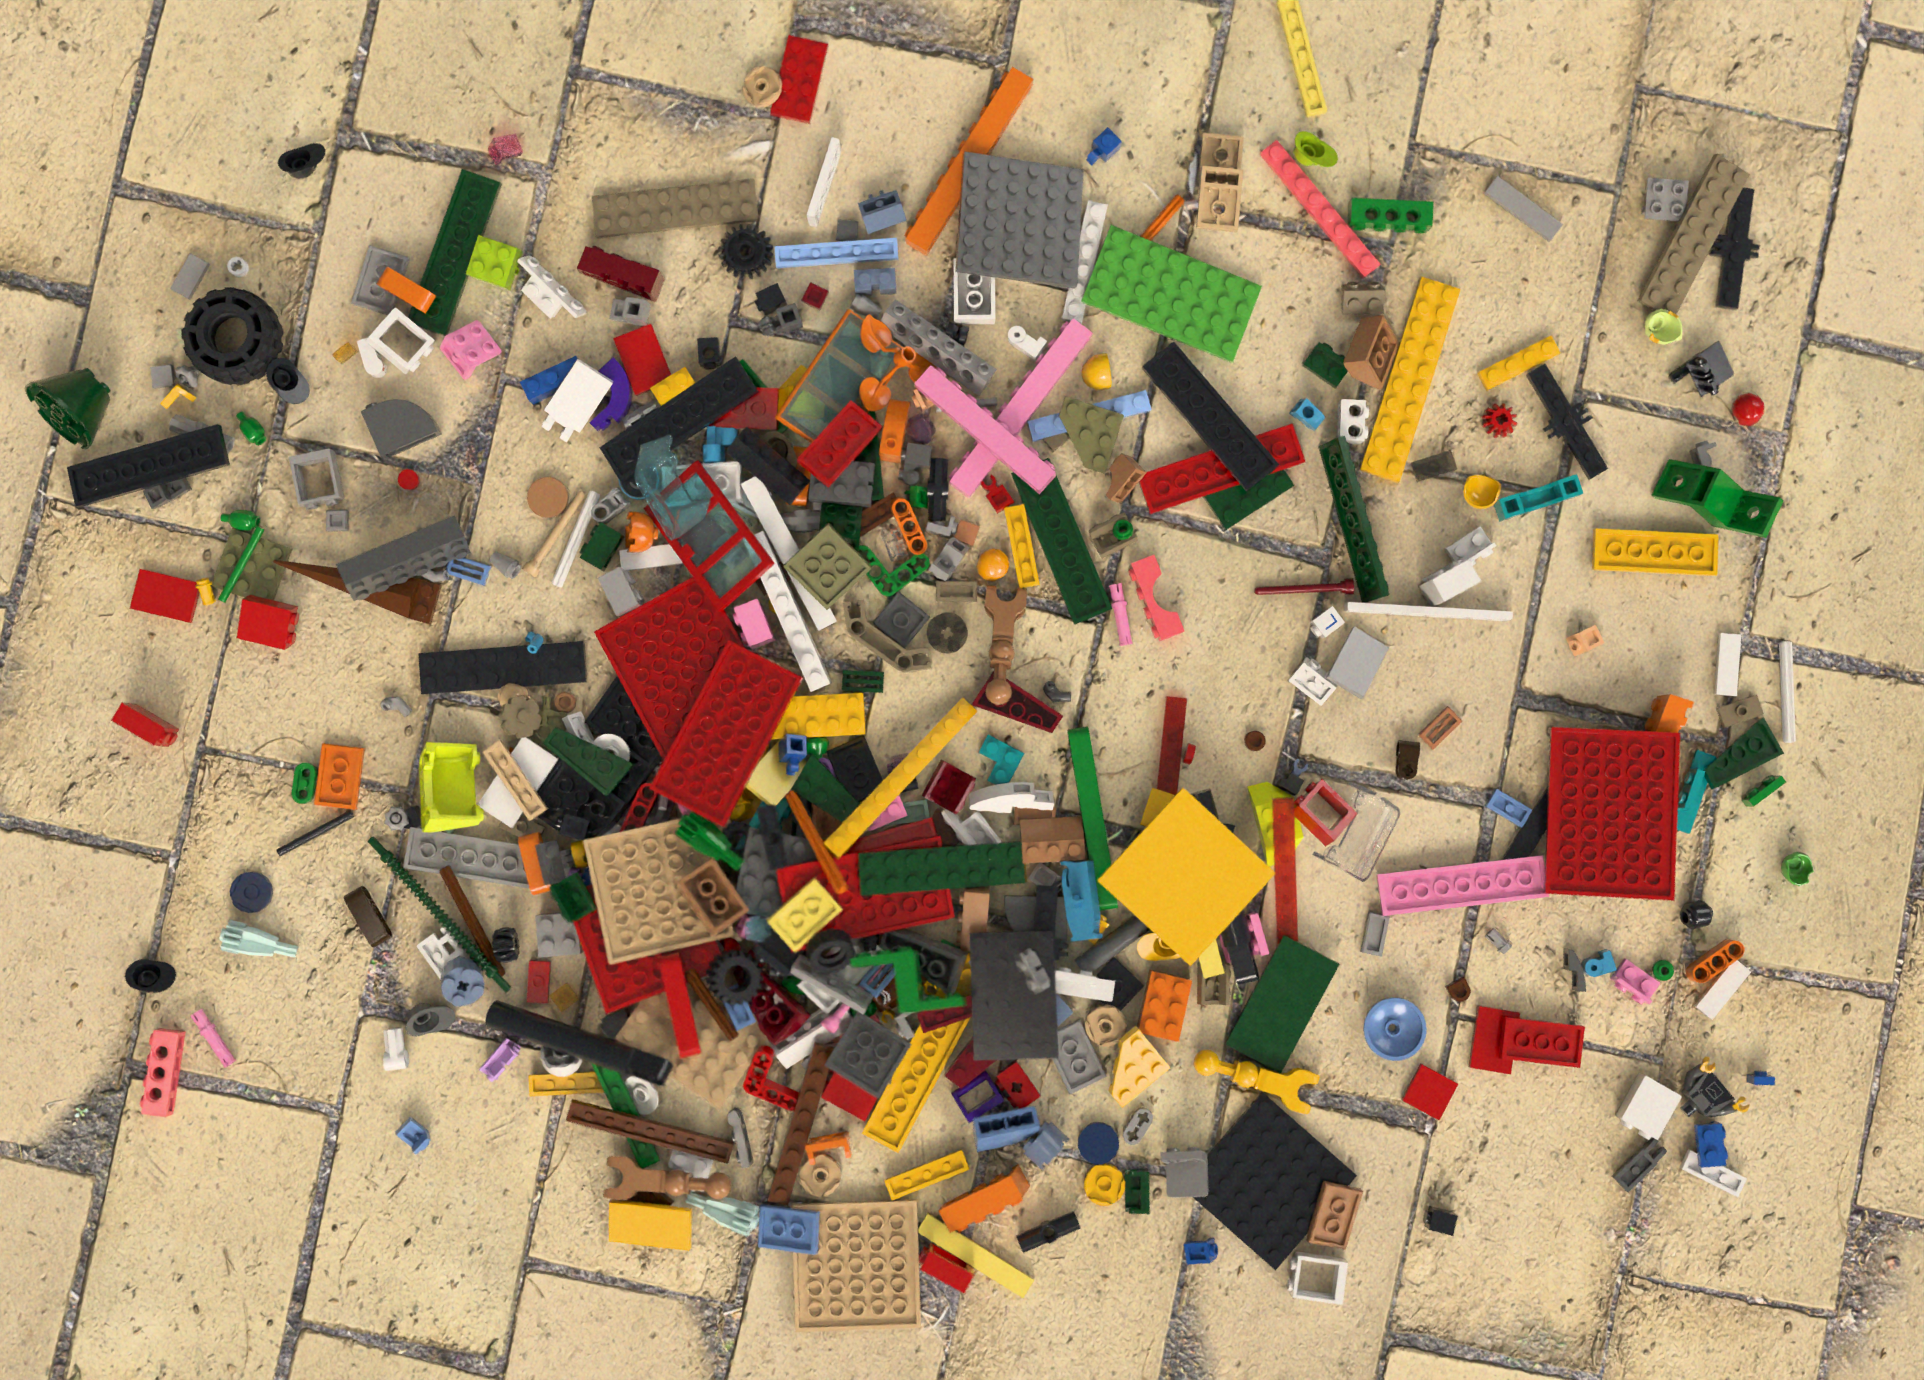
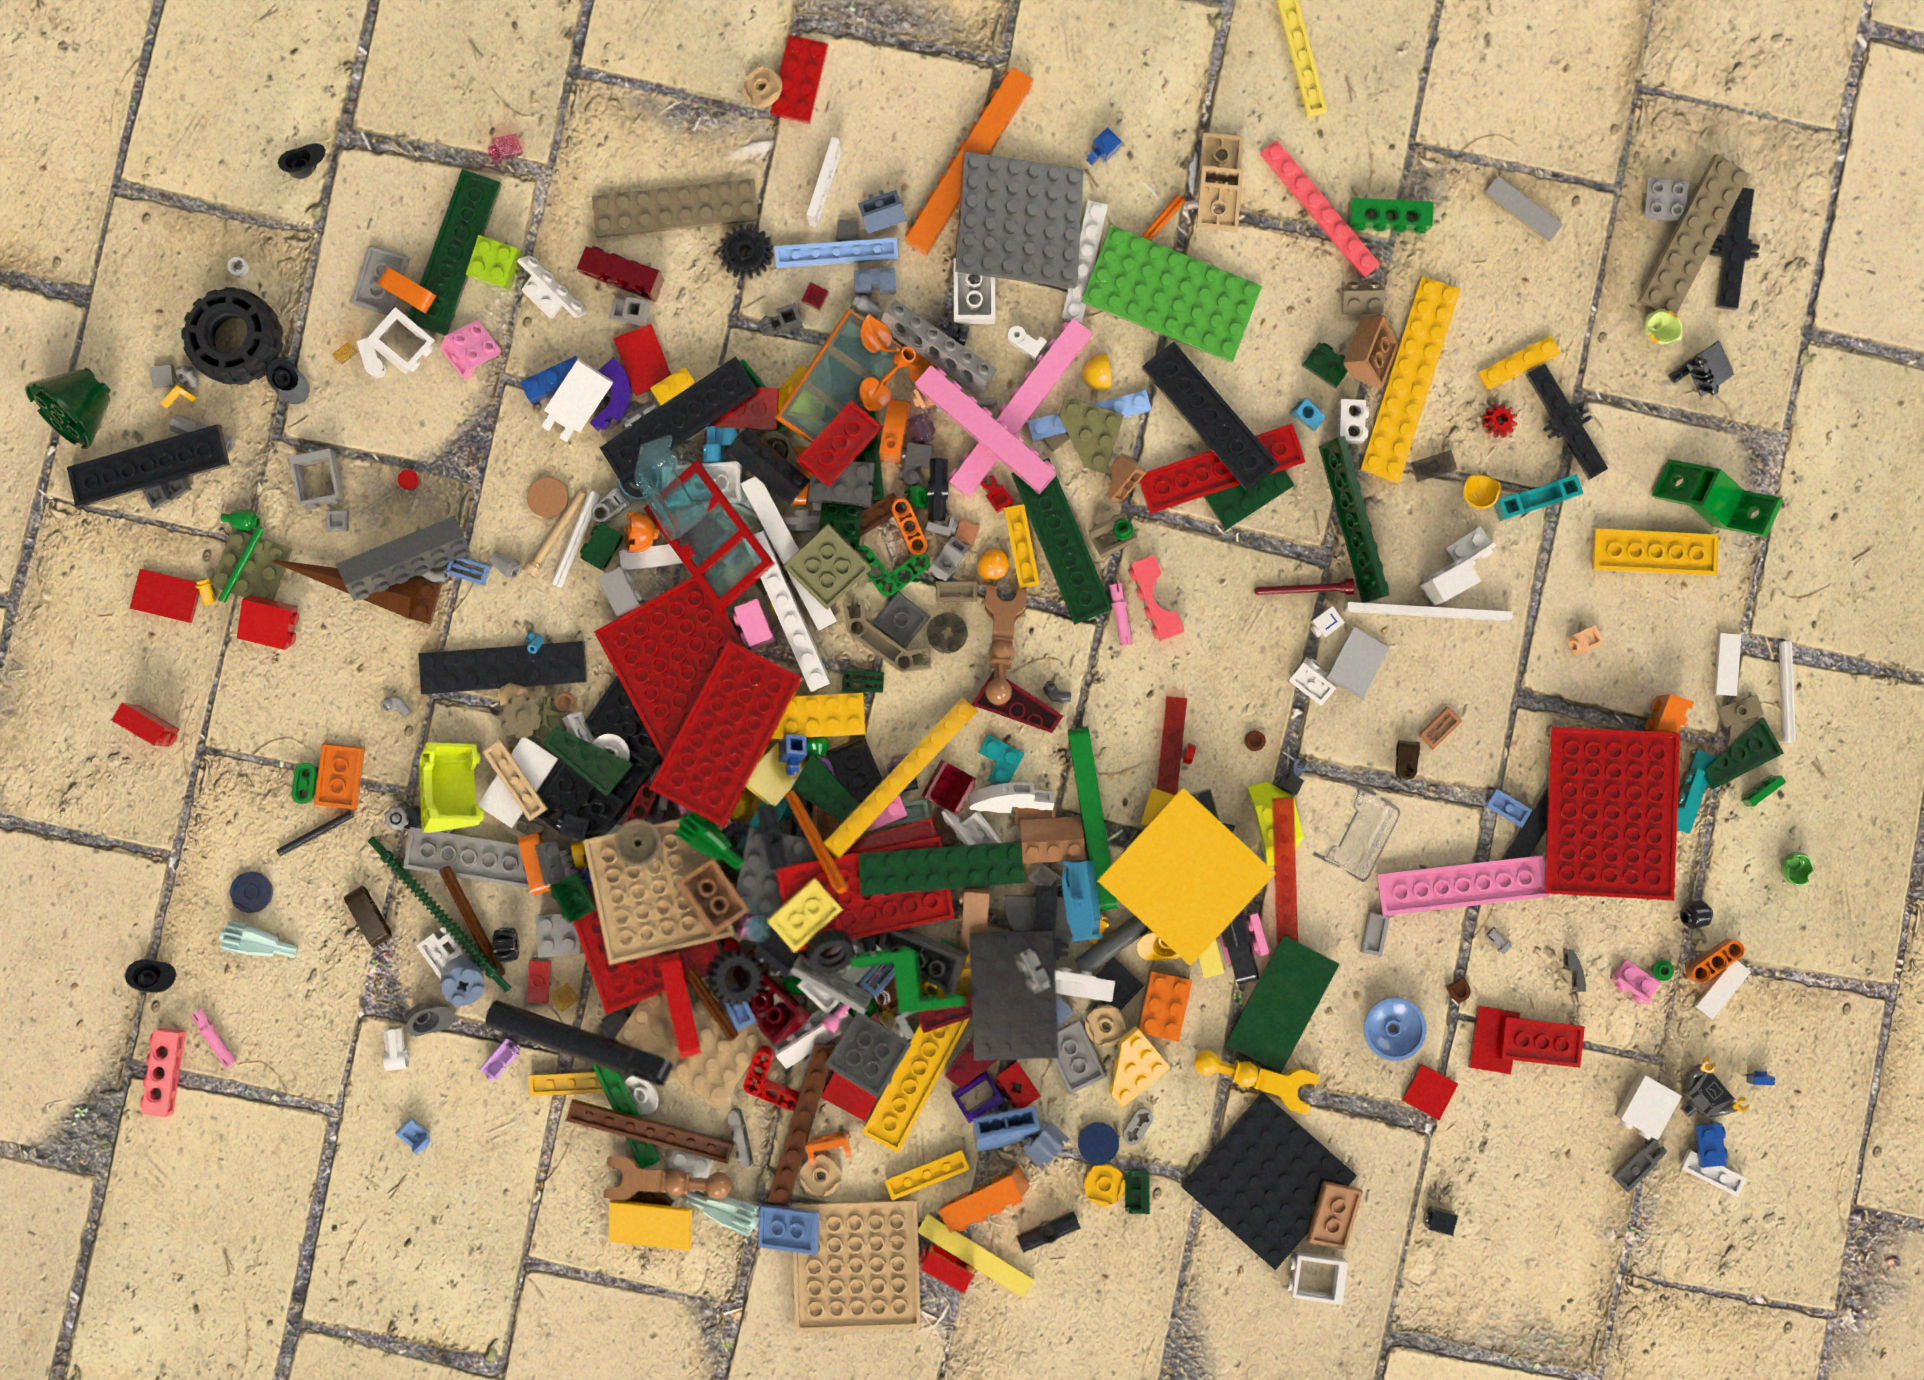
(190, 276): light grey tile -> none
(251, 429): green plant -> none
(398, 426): dark grey brick -> none
(559, 1063): white cylinder -> none
(638, 856): none -> dark tan wheel
(709, 344): black brick -> none
(770, 299): black brick -> none
(1186, 1172): light grey bracket -> none
(1201, 1251): blue bracket -> none
(1214, 989): dark tan bracket -> none
(1313, 151): lime piece -> none
(1315, 825): window -> none
(1599, 966): dark azure leg -> none
(1699, 454): light grey bracket -> none
(1748, 409): red hair -> none

